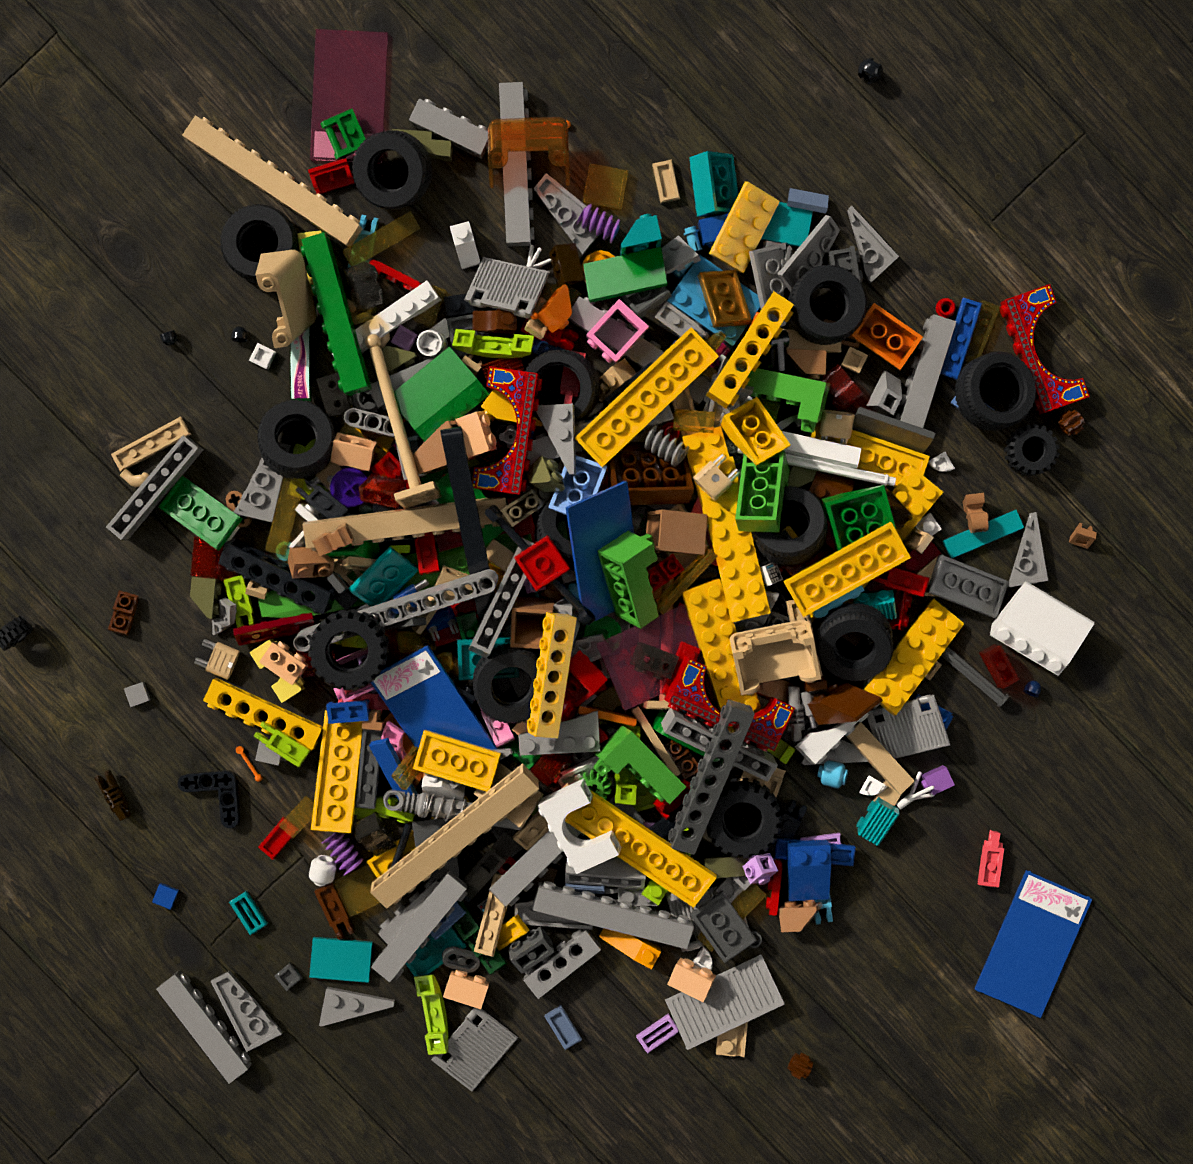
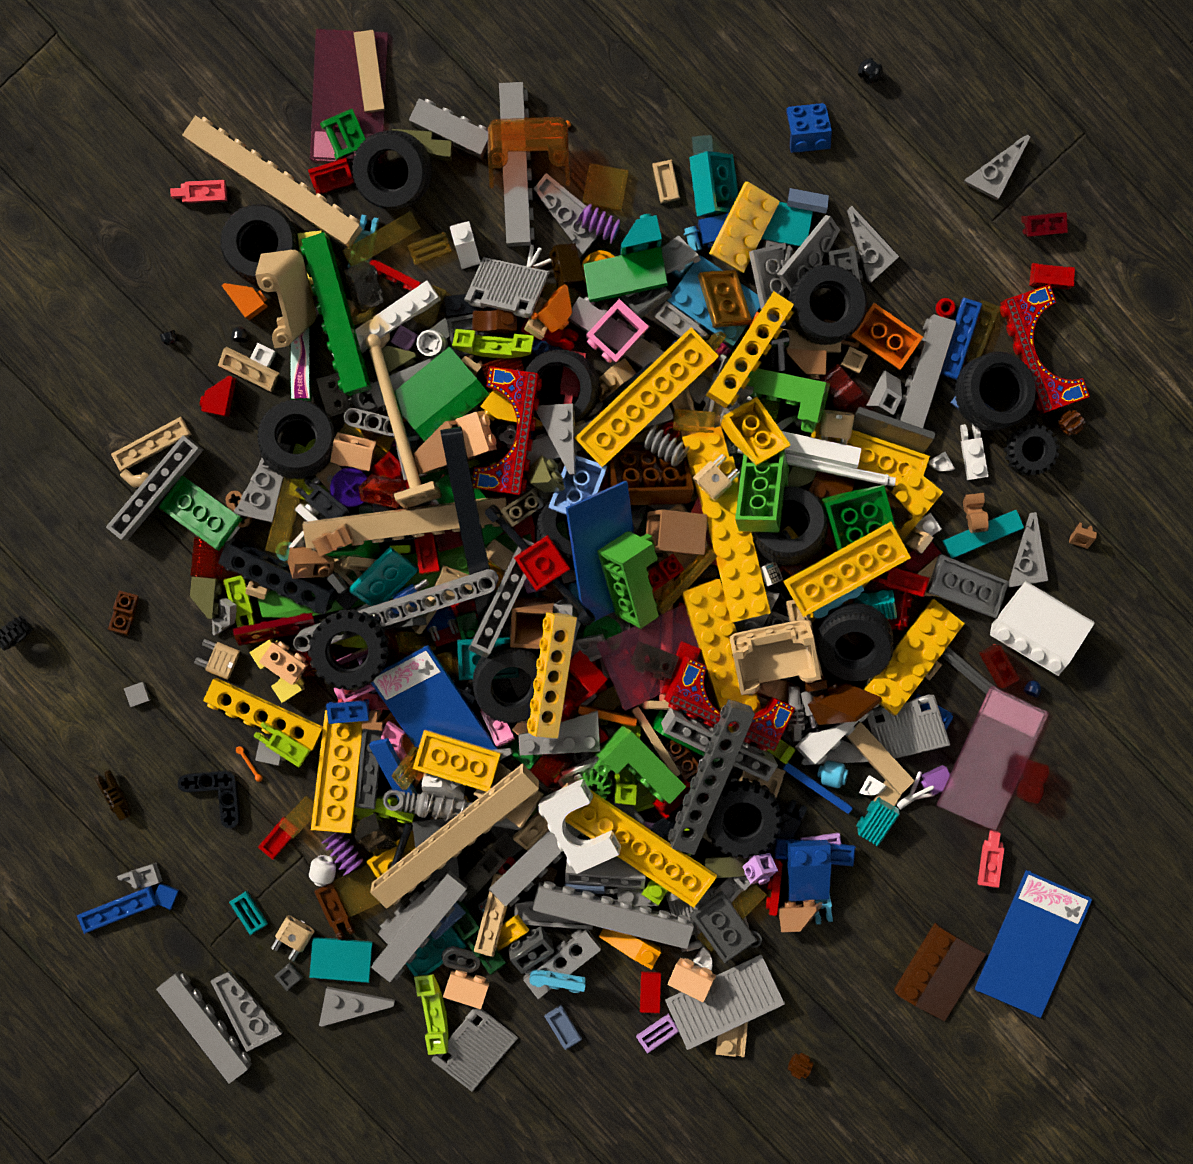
(117, 909): none -> blue tile
(142, 876): none -> light grey slope
(201, 191): none -> coral hinge
(219, 397): none -> red slope
(246, 299): none -> orange slope
(248, 369): none -> tan tile
(294, 934): none -> tan piece
(369, 71): none -> tan tile
(426, 241): none -> clear yellow tile
(557, 980): none -> medium azure hinge
(650, 992): none -> red tile
(702, 144): none -> clear light blue tile
(809, 127): none -> blue bracket
(816, 787): none -> blue tile
(939, 972): none -> reddish brown slope
(973, 454): none -> white hinge
(992, 758): none -> clear pink piece
(995, 174): none -> light grey wing
(1031, 785): none -> clear red brick
(1045, 224): none -> dark red hinge
(1056, 276): none -> red hinge

